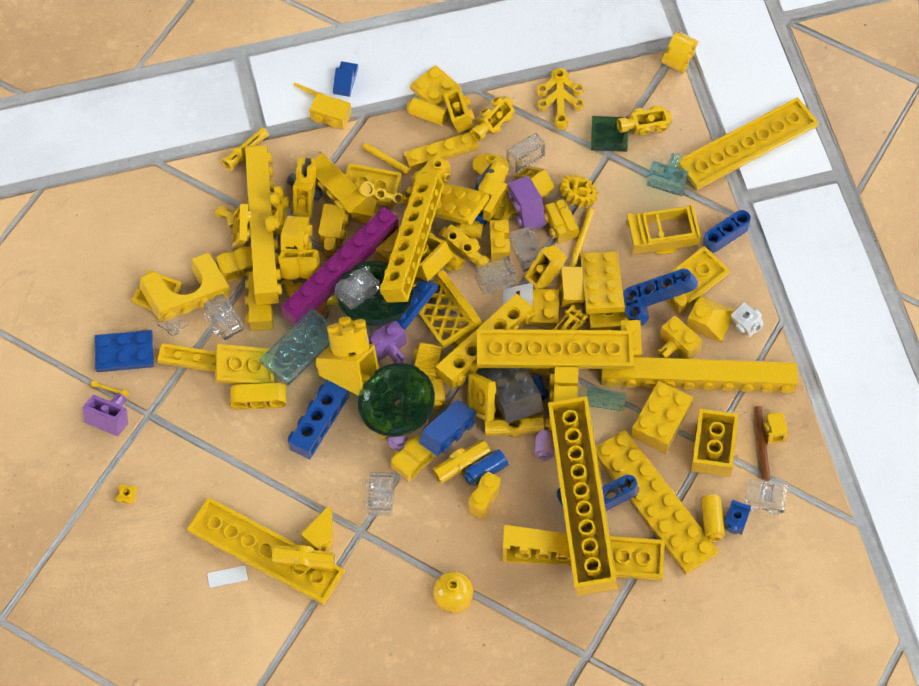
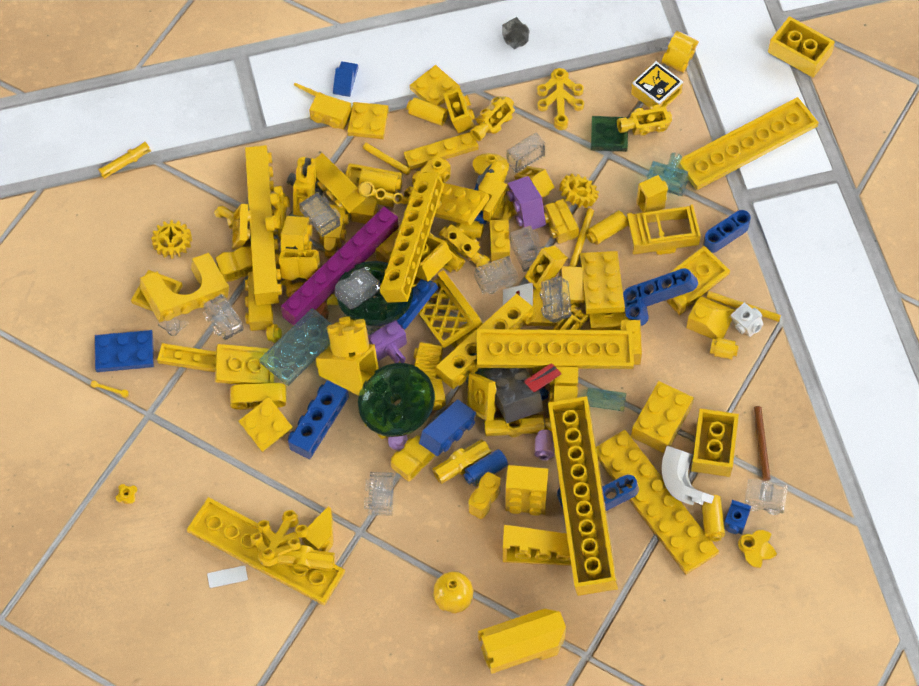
(106, 414): medium lavender brick -> none
(122, 161): none -> yellow pin
(179, 242): none -> yellow gear
(238, 154): yellow pin -> none
(265, 424): none -> yellow plate
(269, 555): none -> yellow plant
(273, 333): none -> yellow plate
(320, 214): none -> clear brick
(368, 120): none -> yellow plate
(386, 181): none -> yellow brick
(515, 33): none -> clear smoke brick
(523, 639): none -> yellow brick
(526, 490): none -> yellow brick
(542, 377): none -> red sticker
(555, 299): none -> clear brick
(607, 227): none -> yellow brick
(638, 558): yellow plate -> none
(652, 194): none -> yellow piece
(656, 86): none -> piece
(675, 477): none -> white arch
(679, 339): yellow brick -> none
(705, 375): yellow brick -> none
(724, 348): none -> yellow brick
(735, 303): none -> yellow bar
(759, 549): none -> yellow plate
(775, 428): yellow brick -> none
(801, 46): none -> yellow brick

